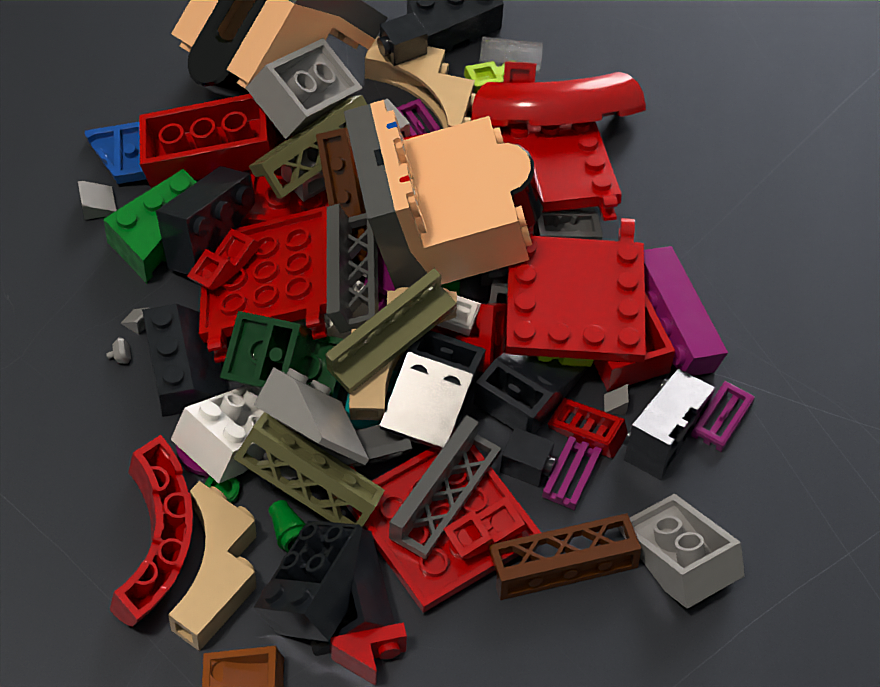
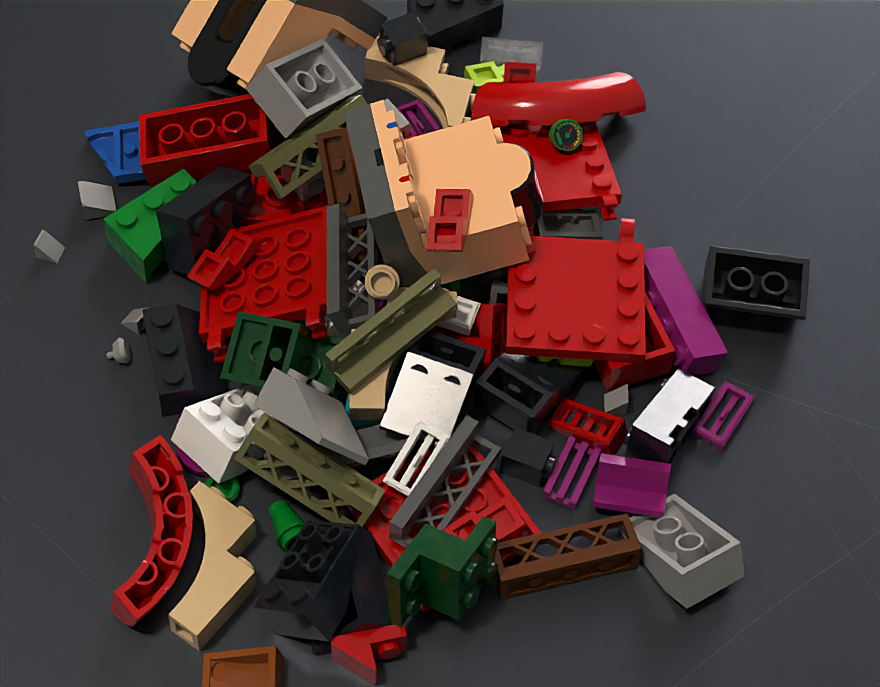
(48, 247): none -> light grey piece
(382, 281): none -> tan plate
(405, 451): none -> white tile
(442, 572): none -> dark green bracket
(450, 220): none -> red slope
(565, 135): none -> tile
(631, 485): none -> magenta panel
(756, 282): none -> black slope

